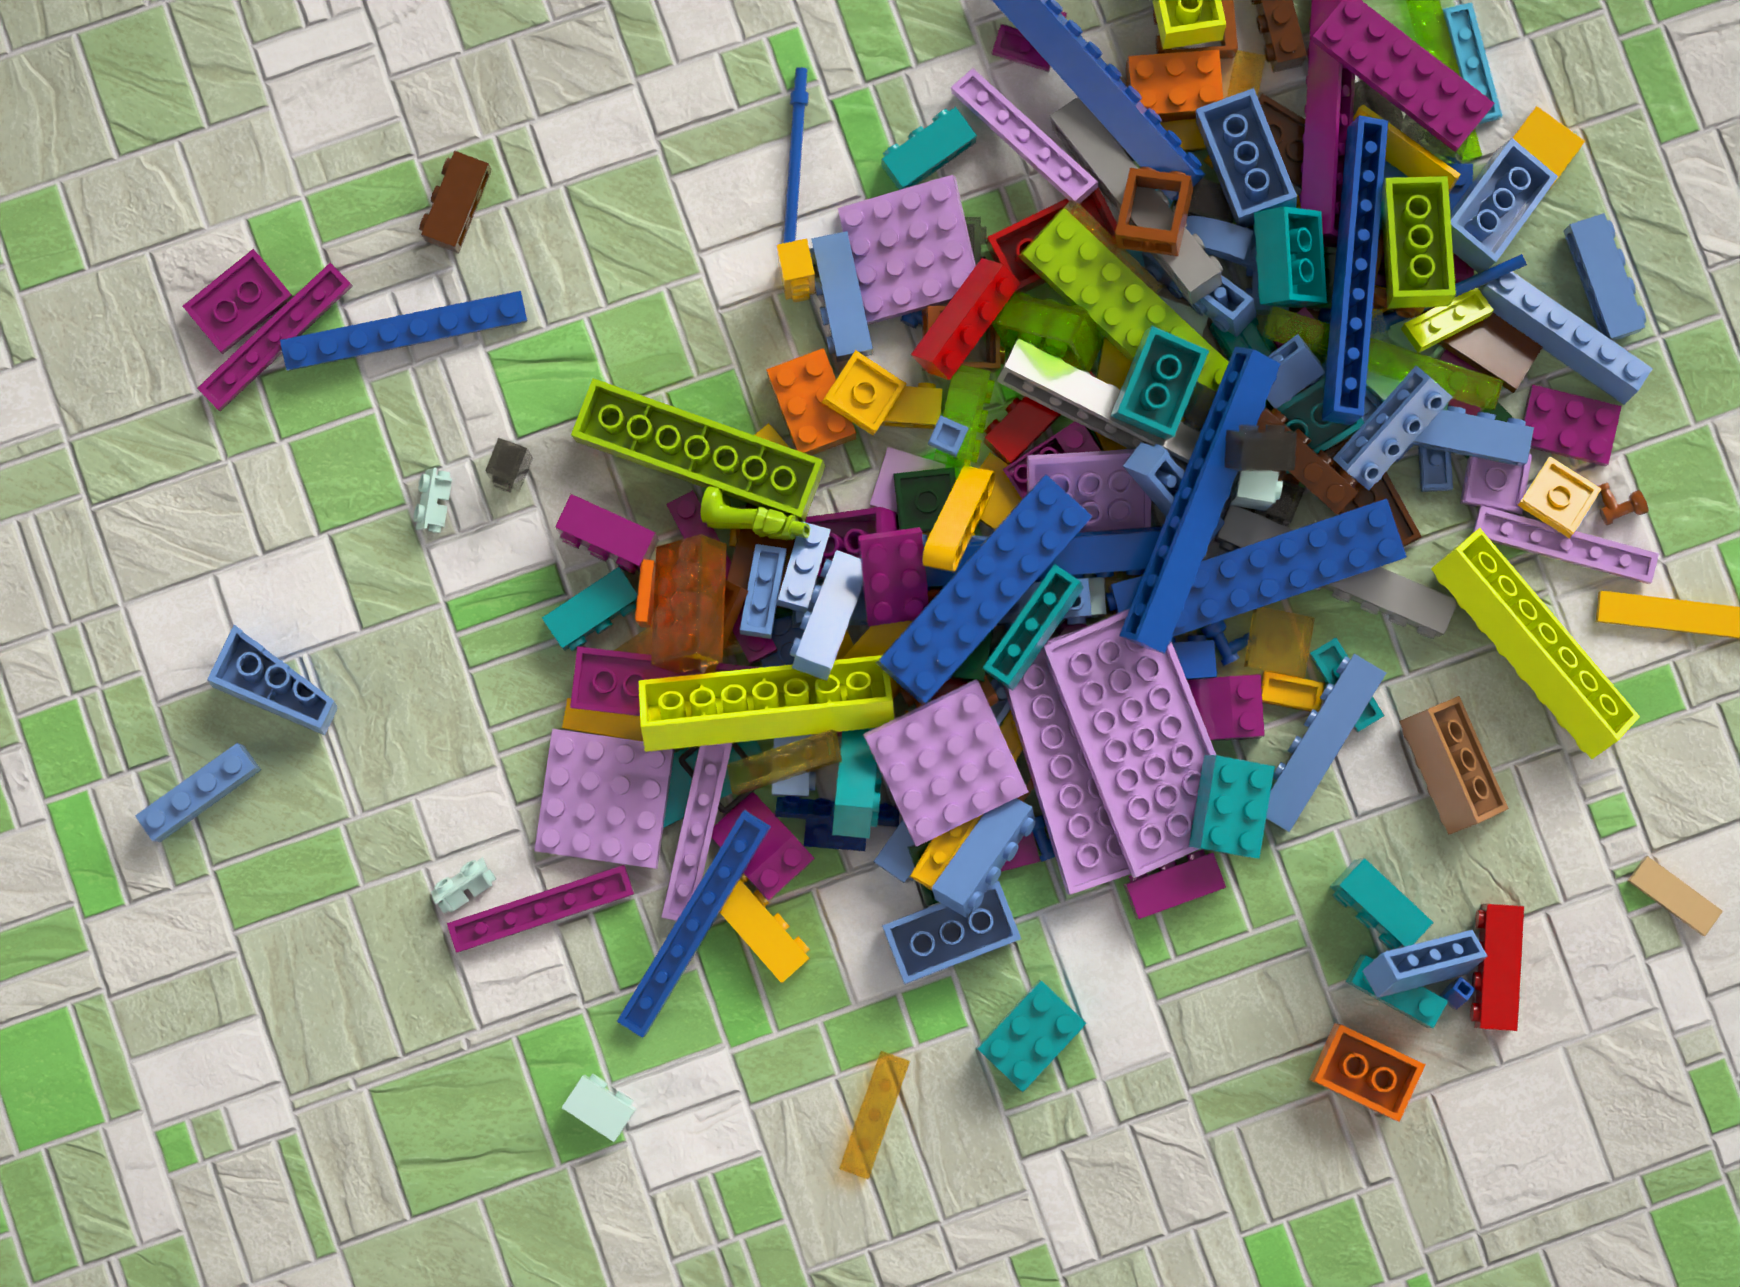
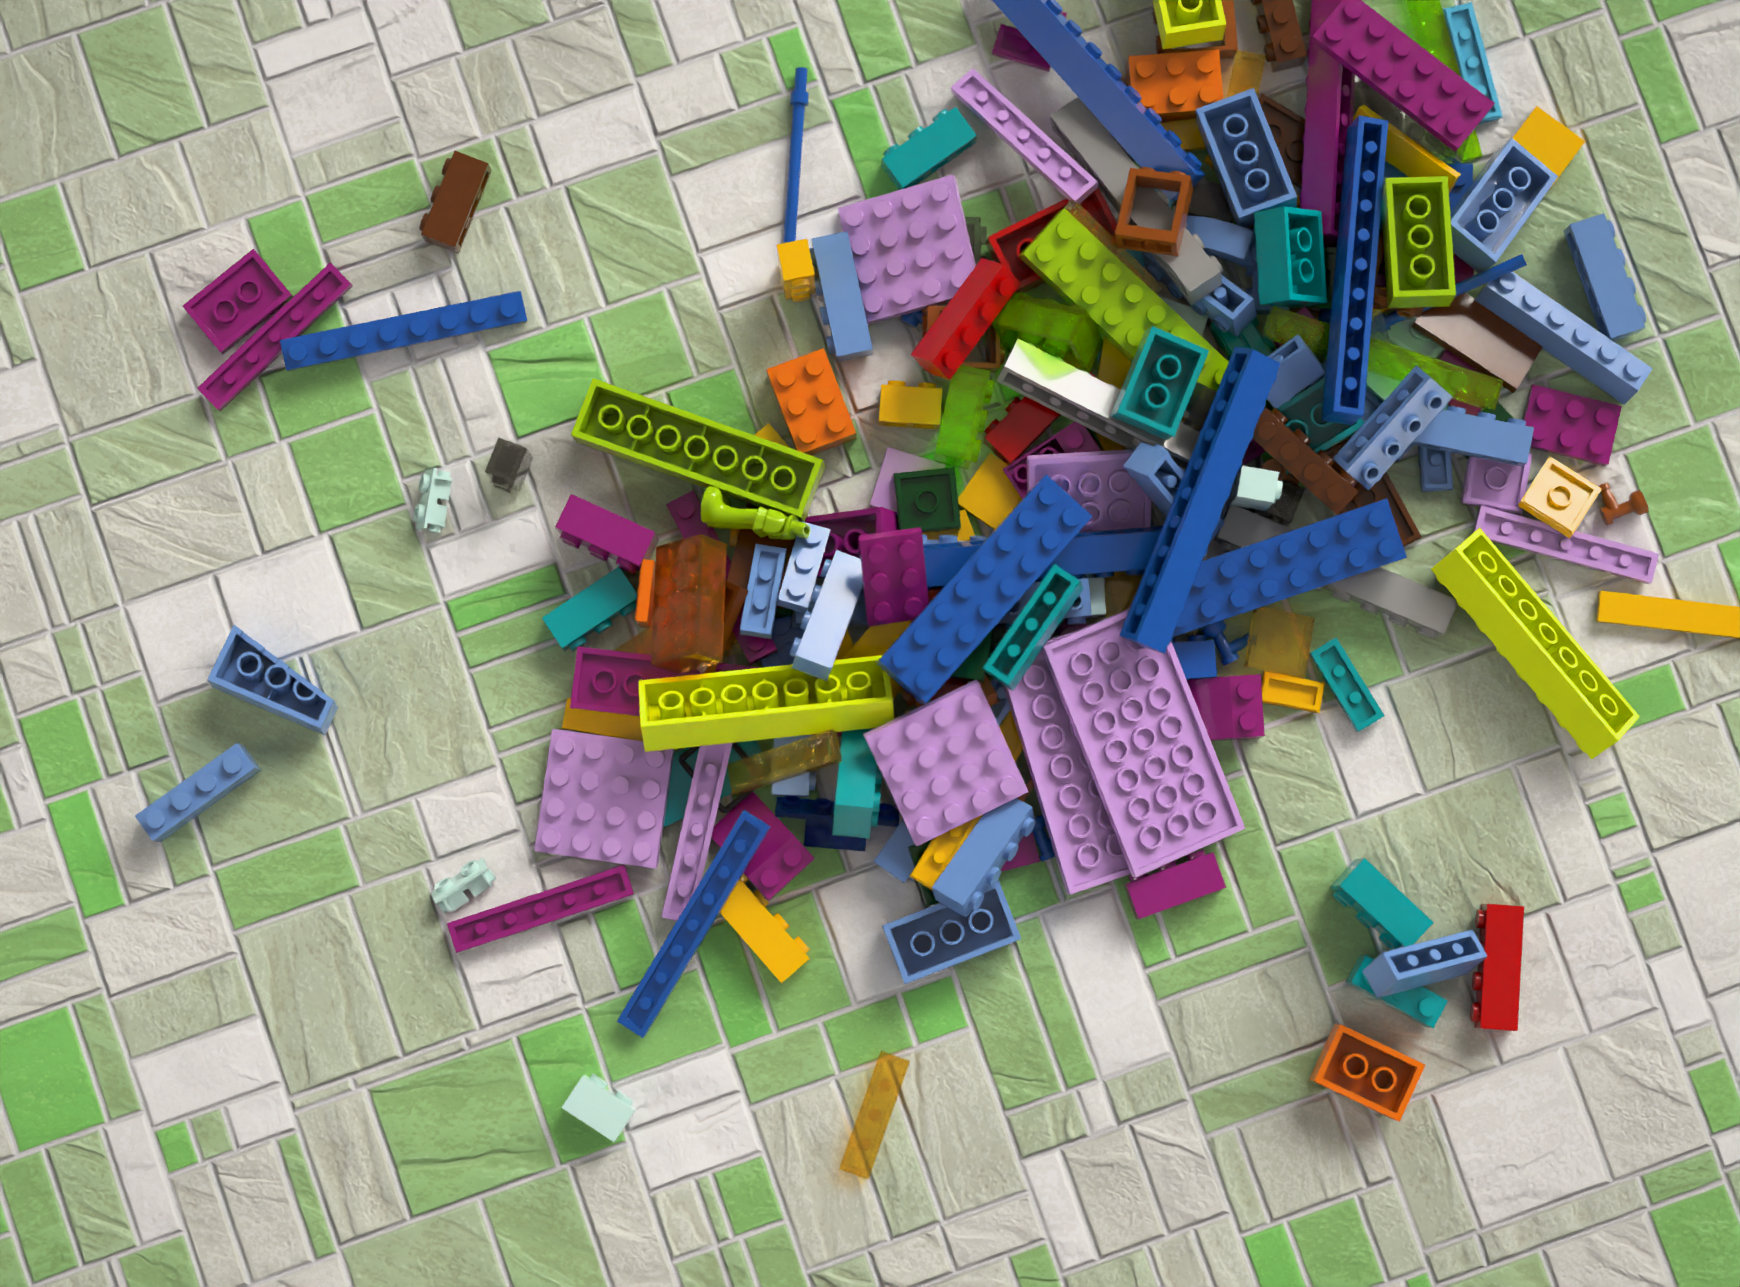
(864, 392): yellow tile -> none
(948, 436): medium blue tile -> none
(958, 518): yellow beam -> none
(1031, 1035): teal brick -> none
(1122, 594): blue brick -> none
(1231, 806): teal brick -> none
(1260, 449): clear smoke brick -> none
(1322, 740): medium blue brick -> none
(1446, 321): neon yellow plate -> none
(1453, 765): medium nougat slope -> none
(1457, 993): blue piece -> none
(1675, 896): tan tile -> none

